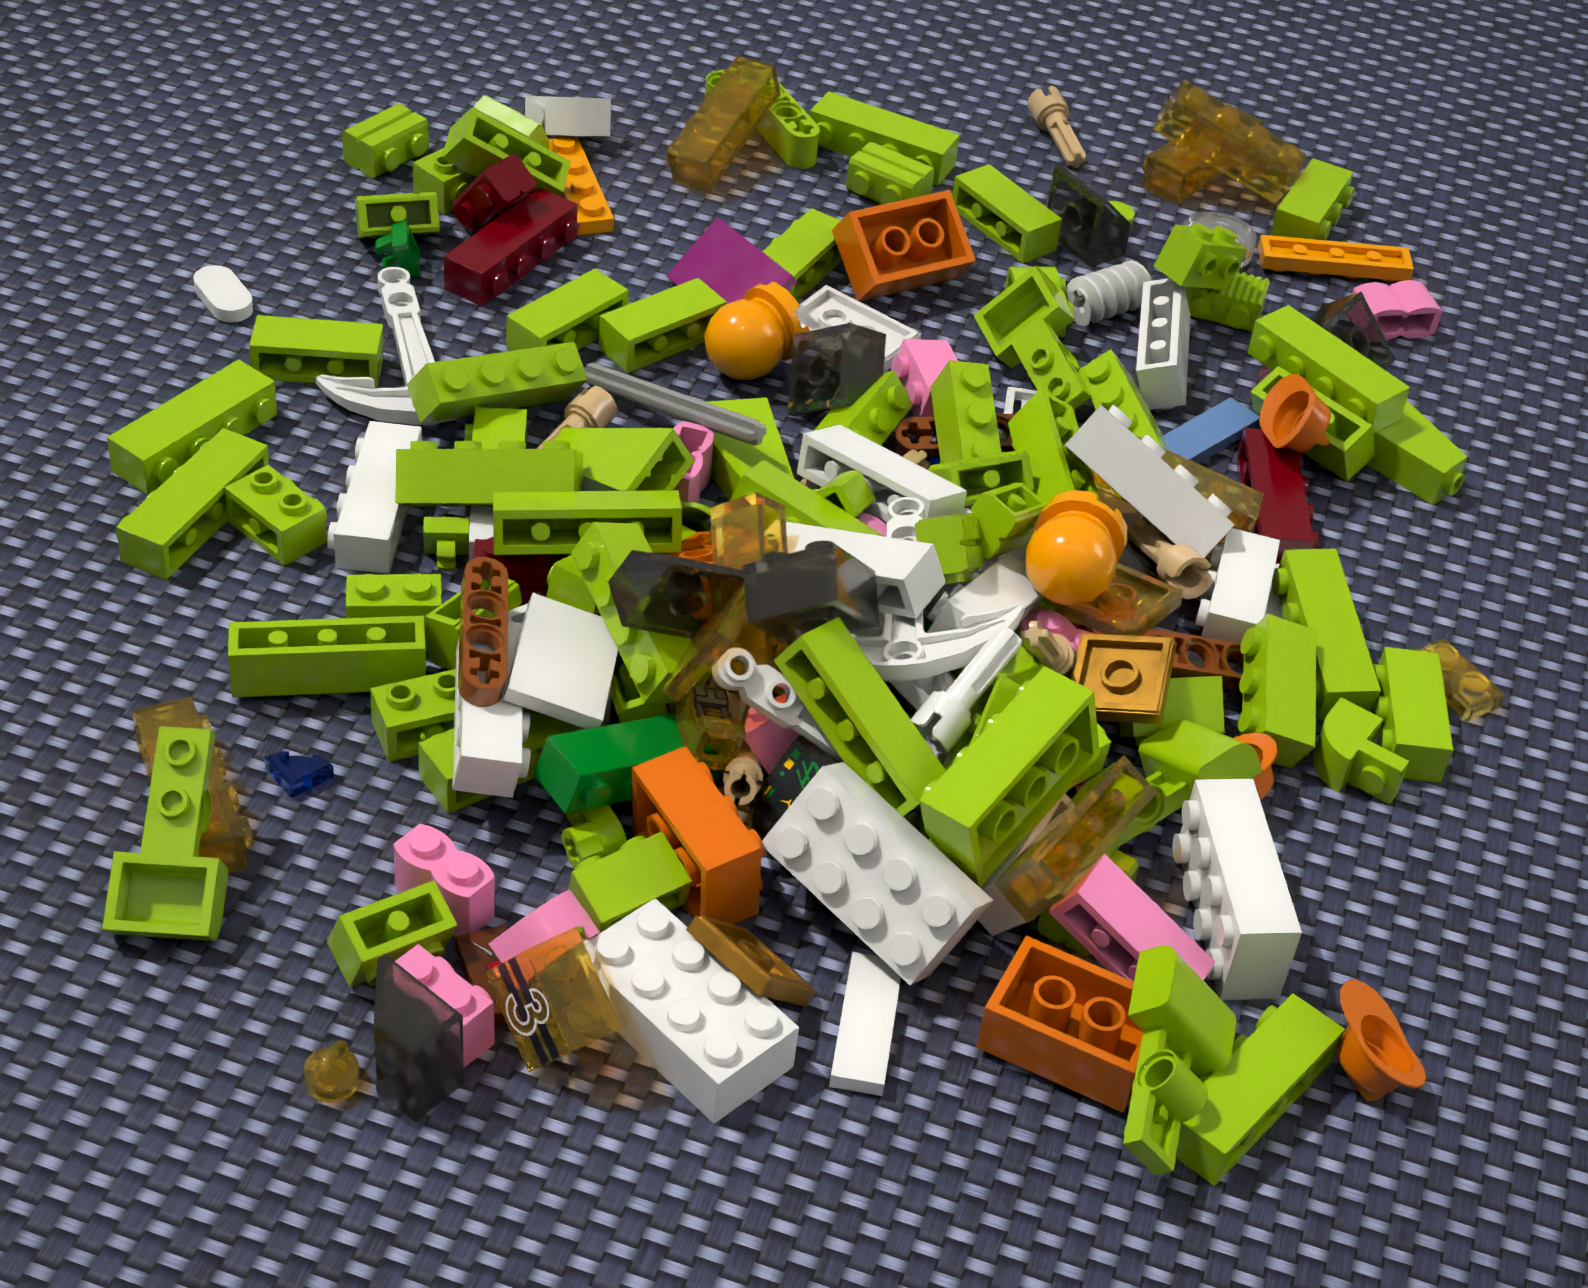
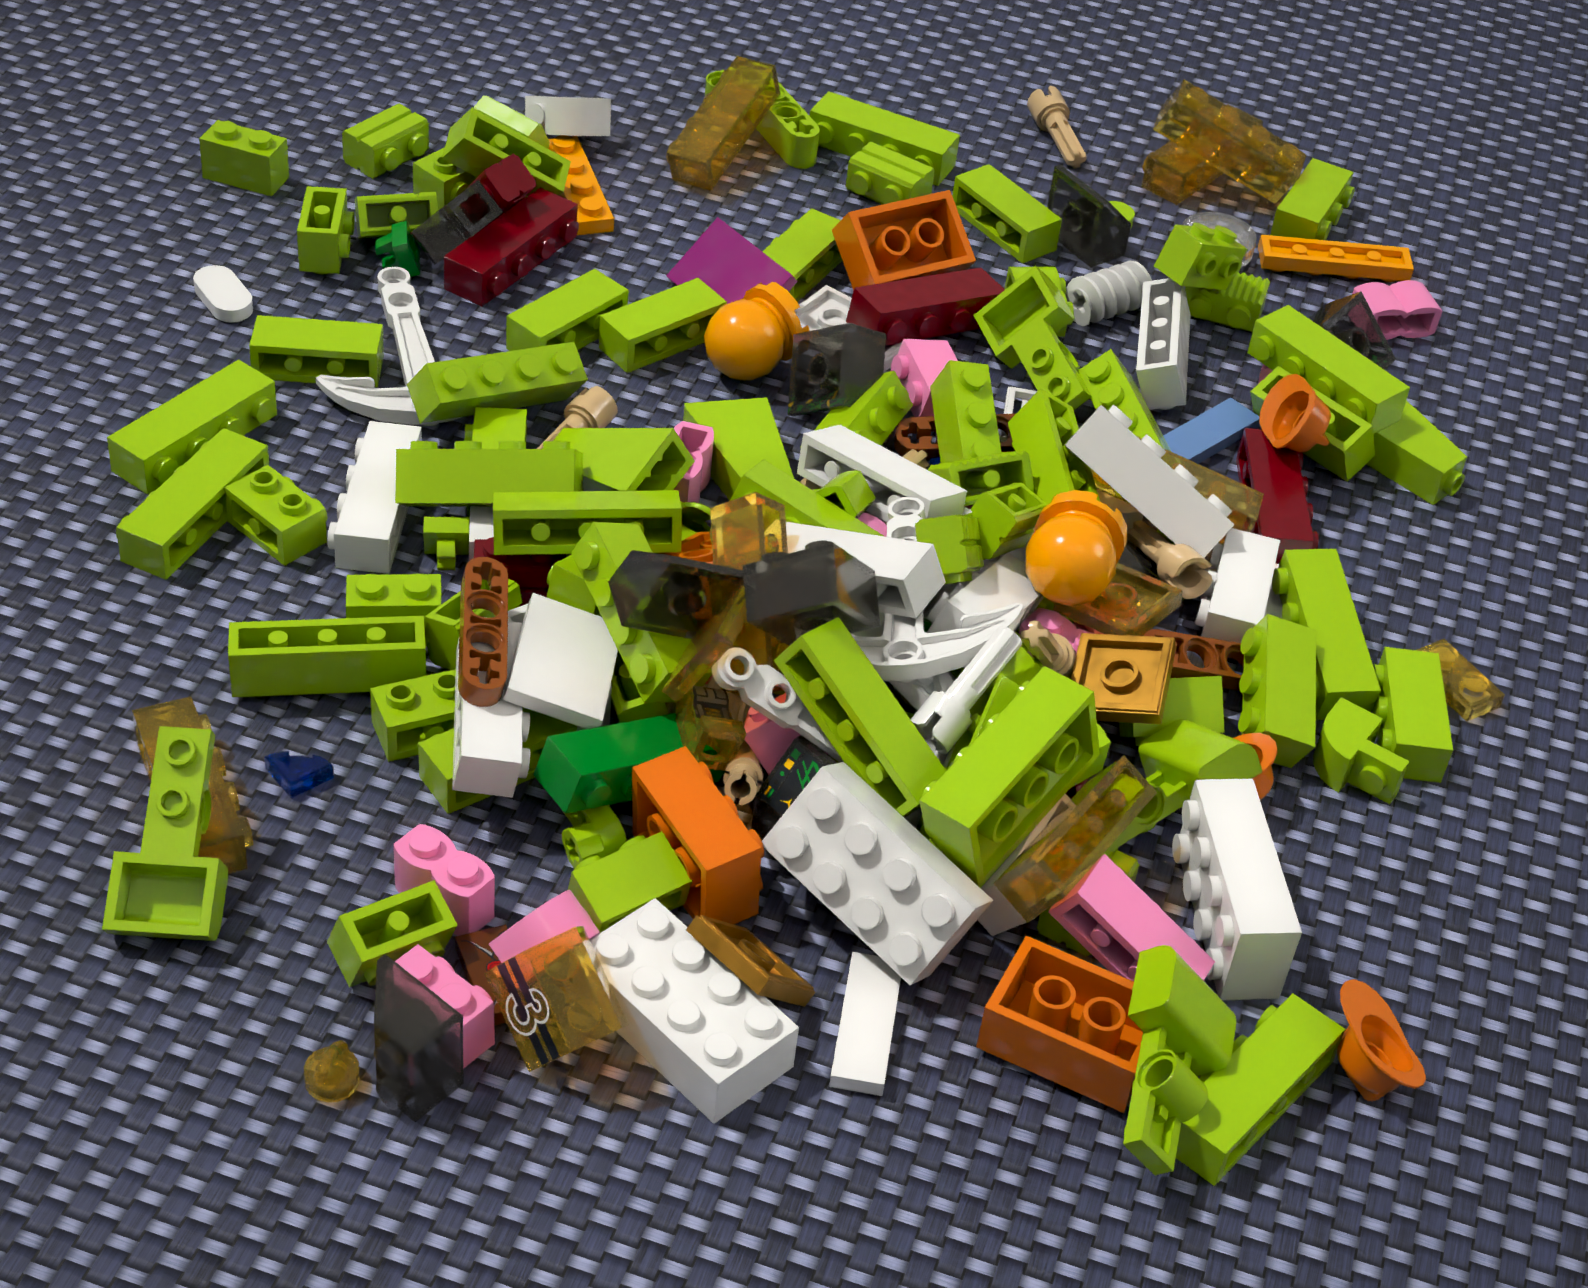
(244, 157): none -> lime brick
(324, 230): none -> lime brick
(456, 222): none -> clear smoke brick
(676, 404): light grey axle -> none
(923, 305): none -> dark red brick

